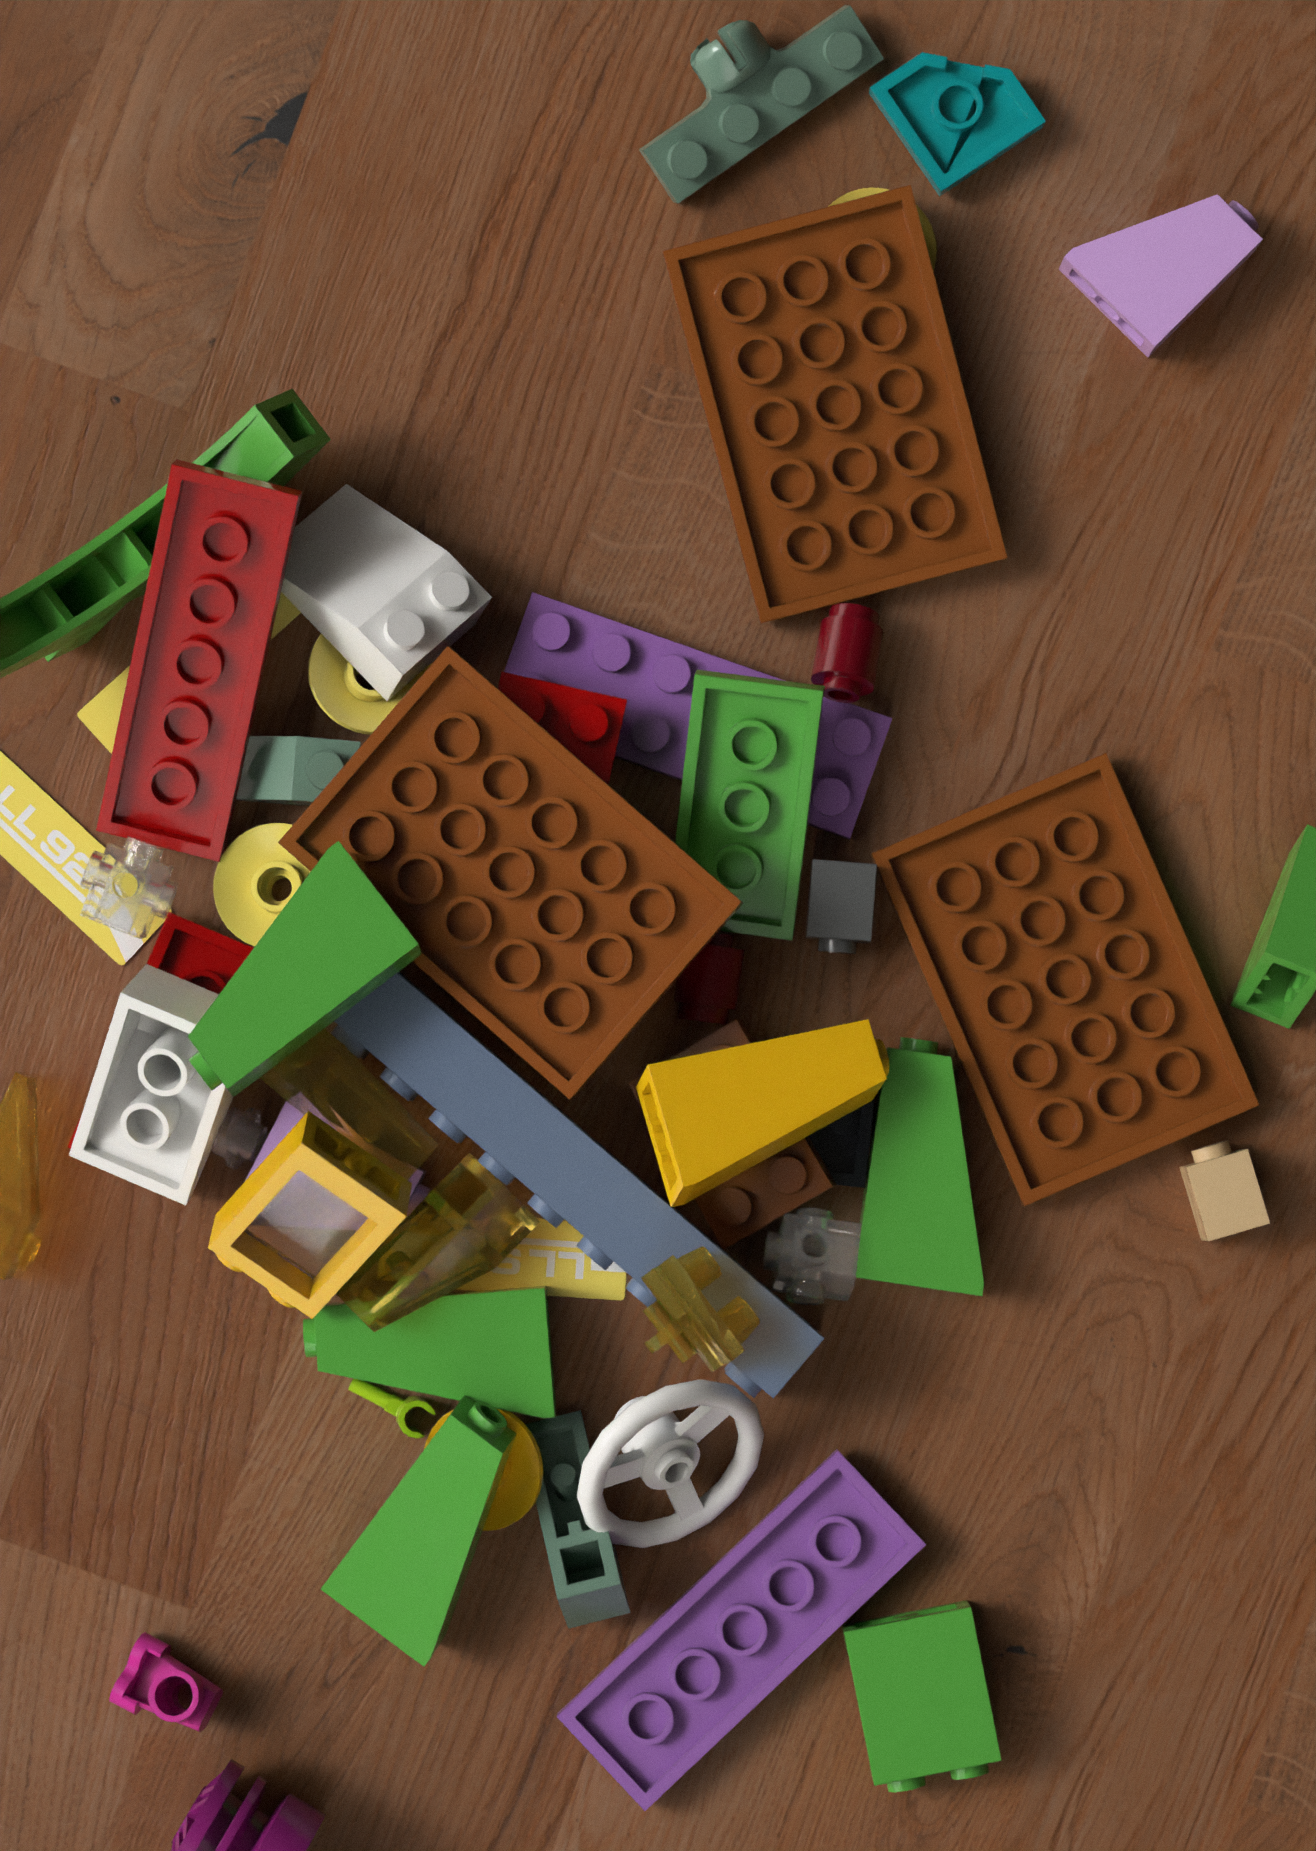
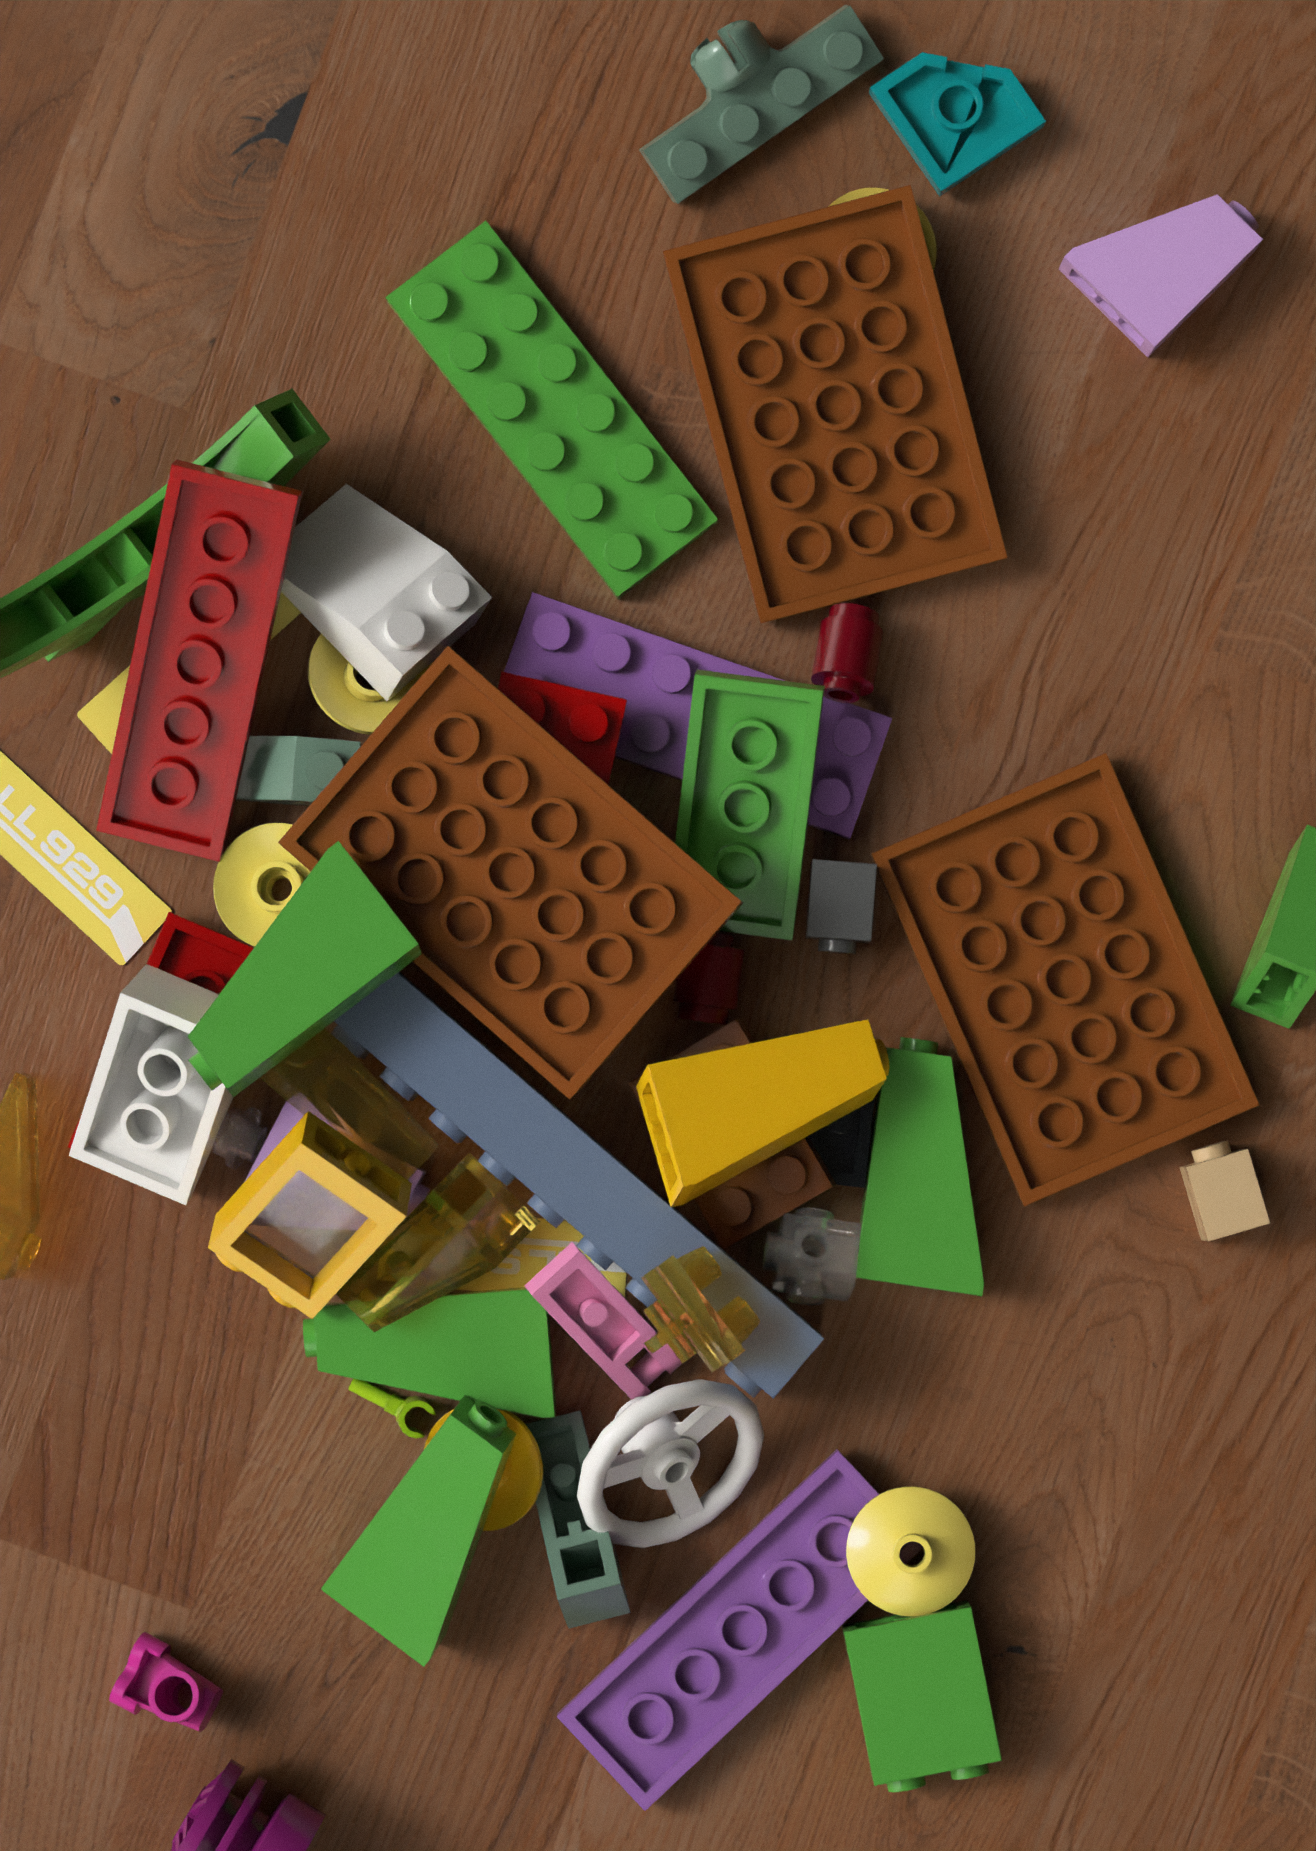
(108, 901): clear brick -> none
(551, 410): none -> bright green plate
(600, 1320): none -> bright pink plate
(900, 1518): none -> light yellow dish

